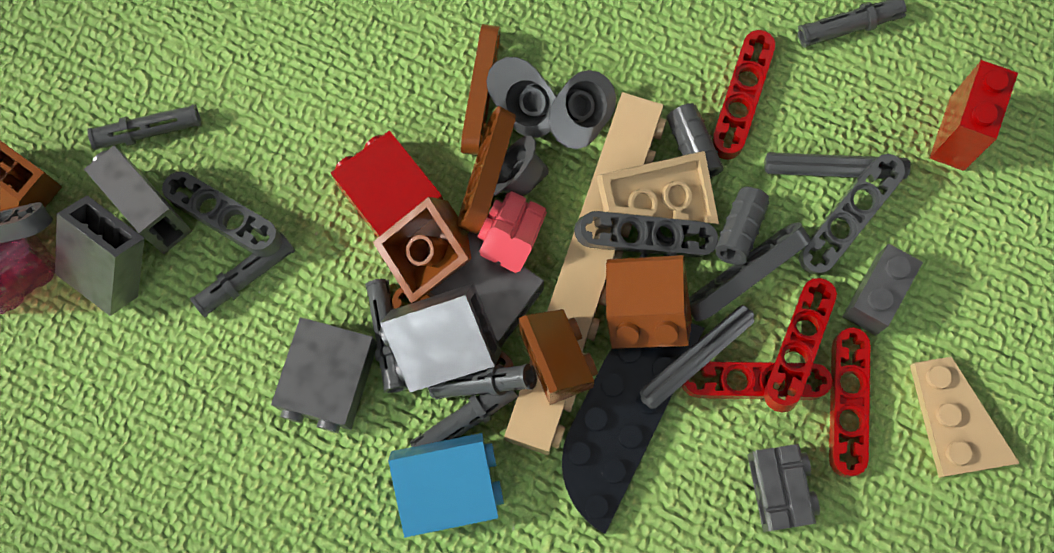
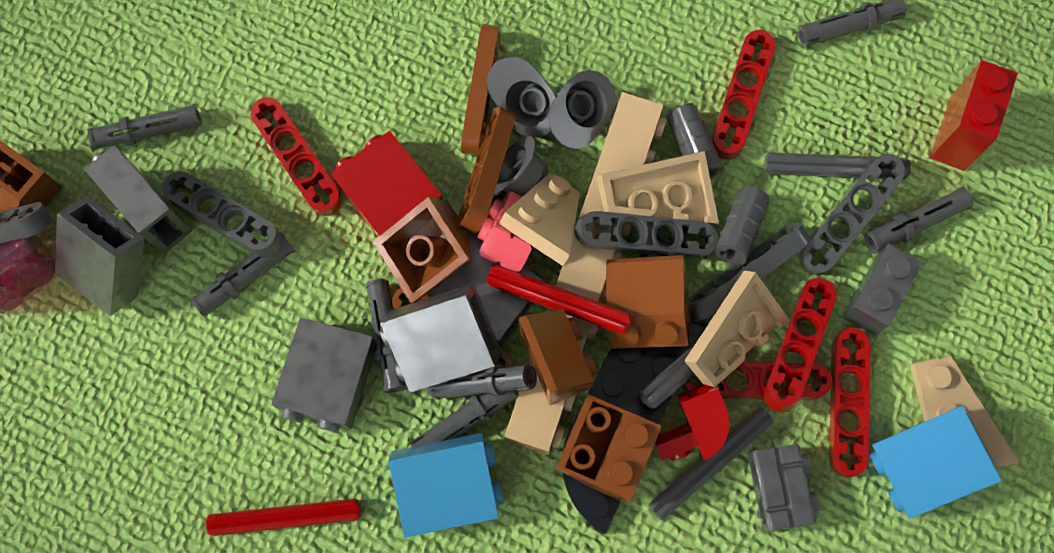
(283, 517): none -> red axle
(297, 155): none -> red beam
(546, 217): none -> tan wing
(558, 298): none -> red axle
(608, 448): none -> dark orange slope
(705, 429): none -> red brick
(705, 469): none -> dark grey axle
(736, 327): none -> tan wing
(905, 227): none -> dark grey pin
(935, 463): none -> dark azure brick

